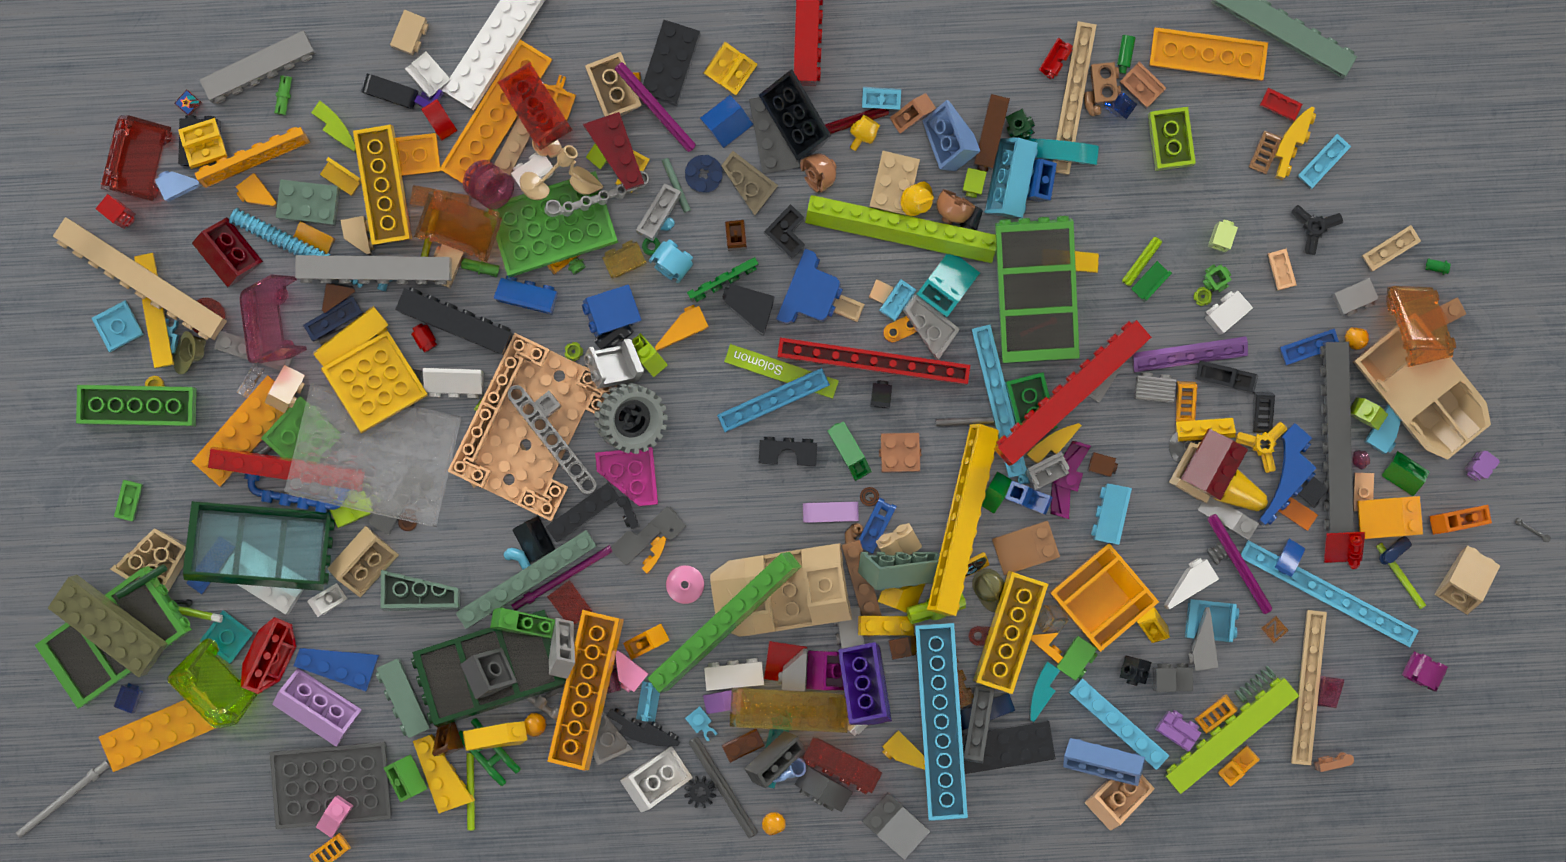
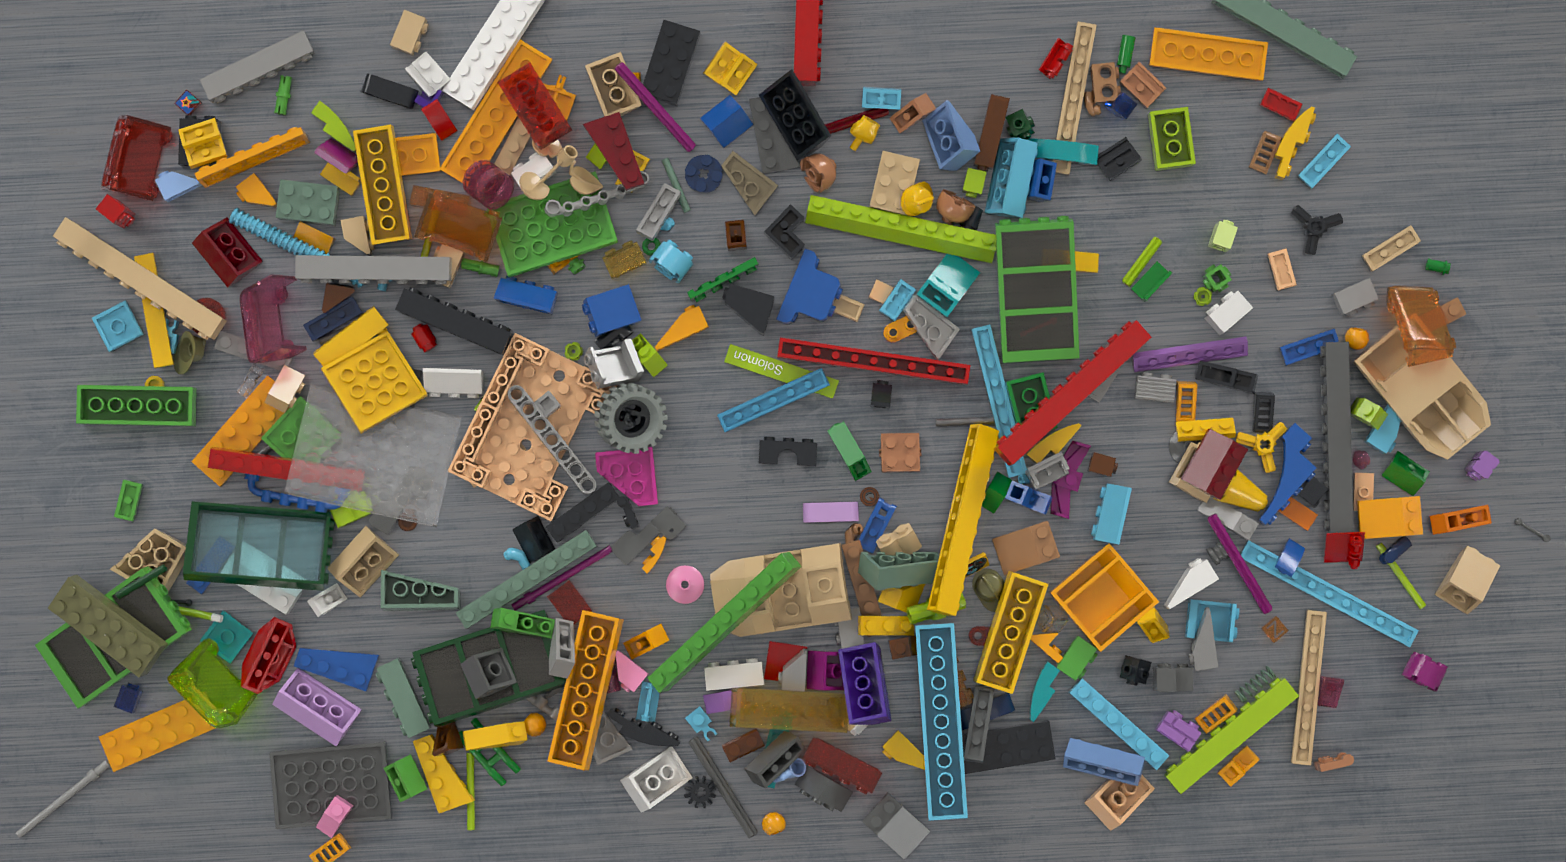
(337, 155): none -> magenta tile
(1118, 158): none -> black plate

